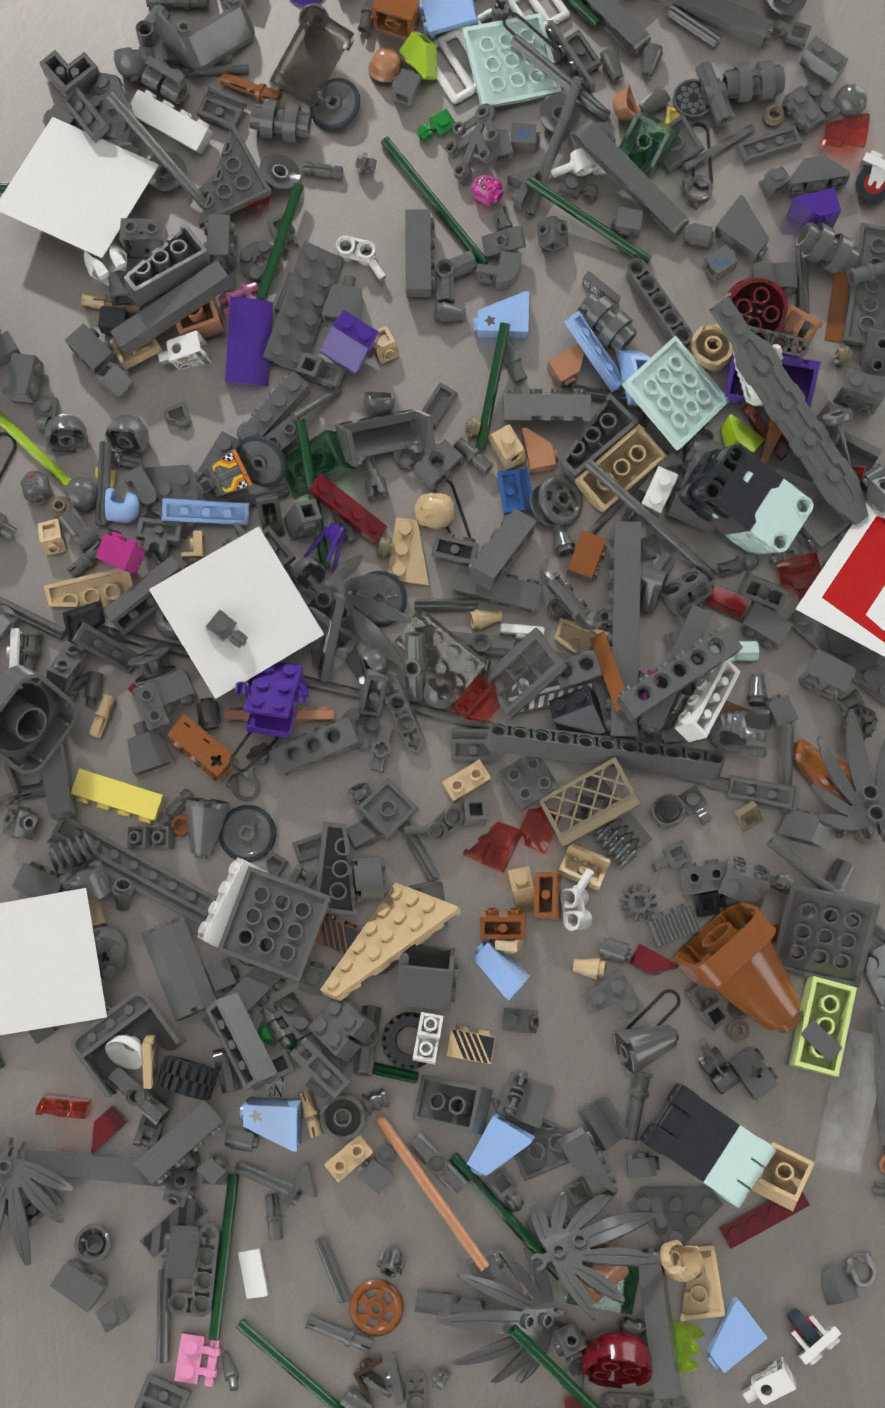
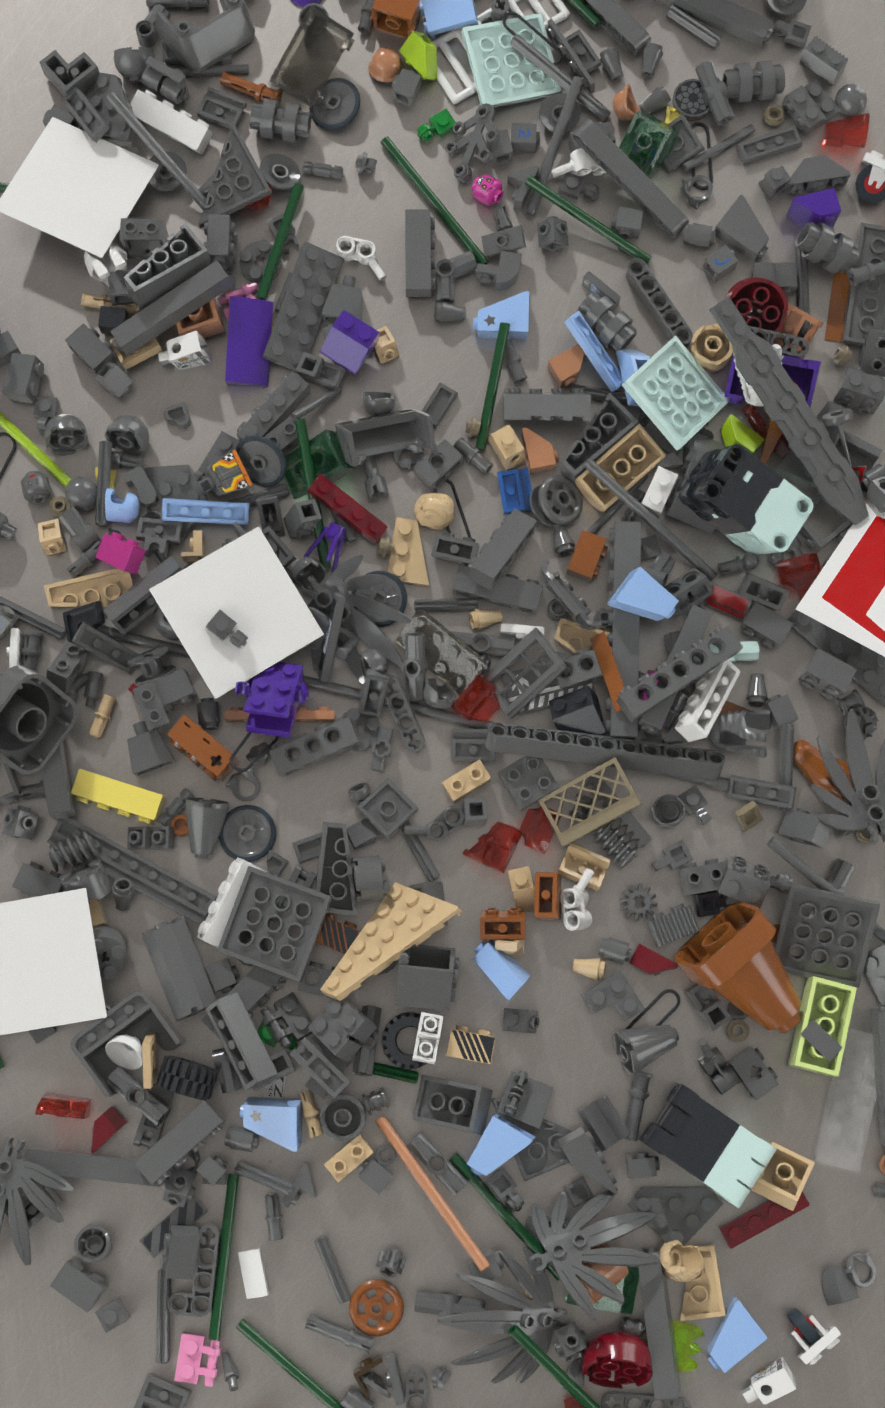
(644, 597): none -> light blue slope

